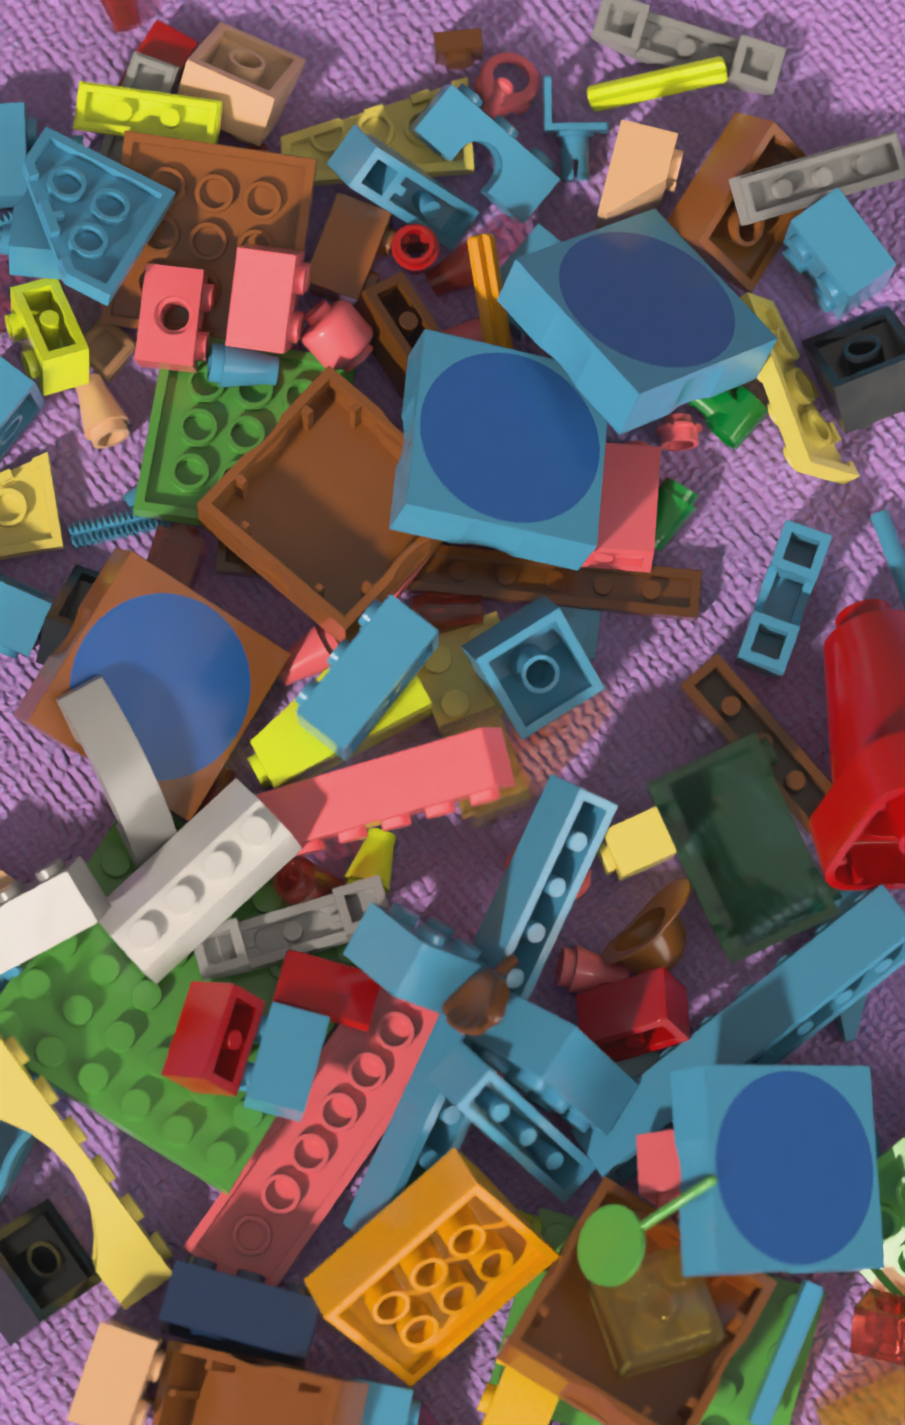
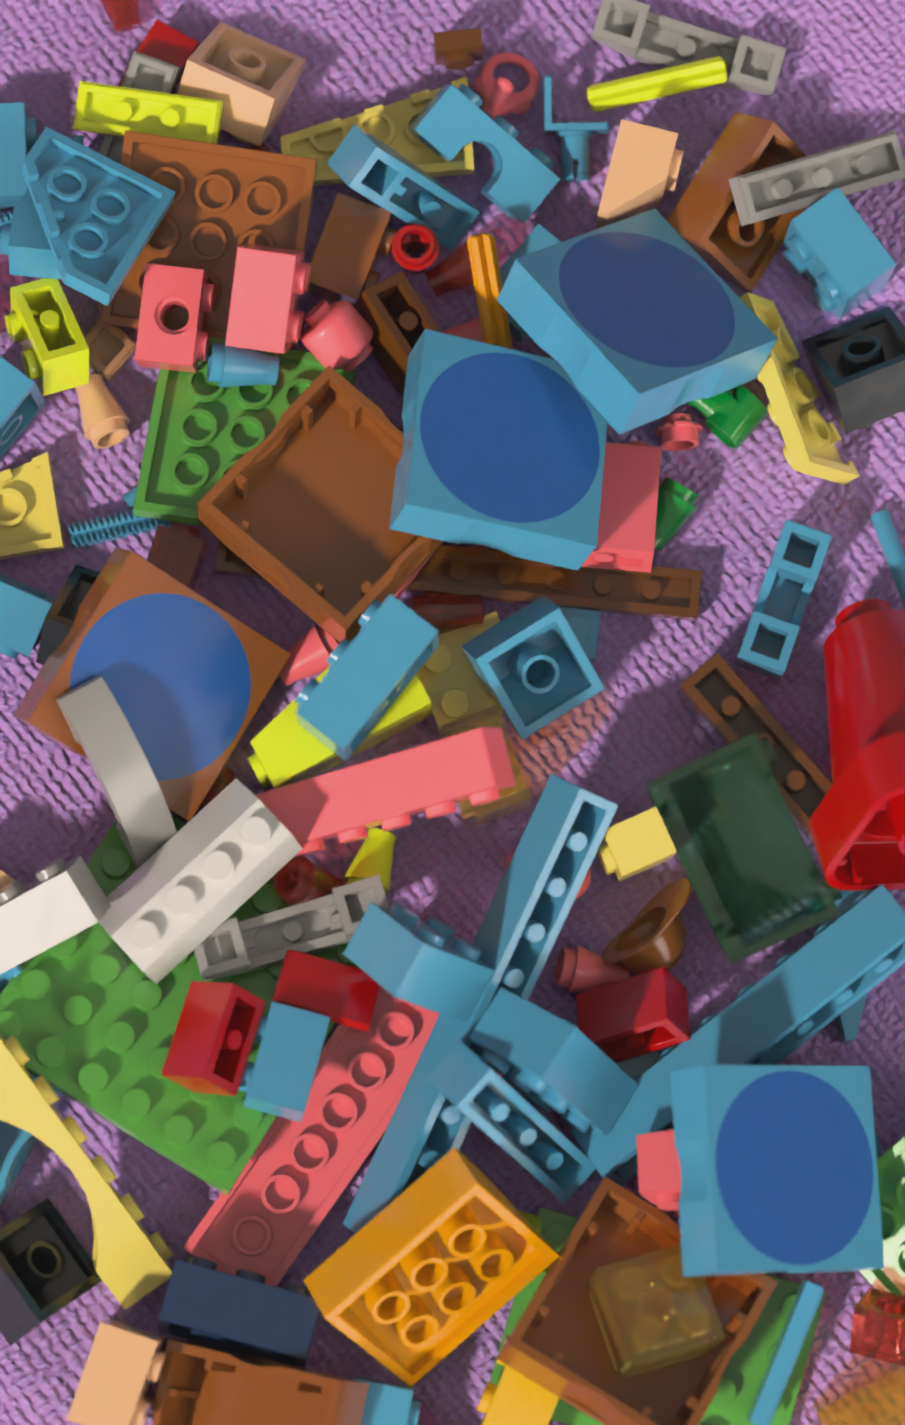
(480, 1000): reddish brown piece -> none
(615, 1238): bright green piece -> none

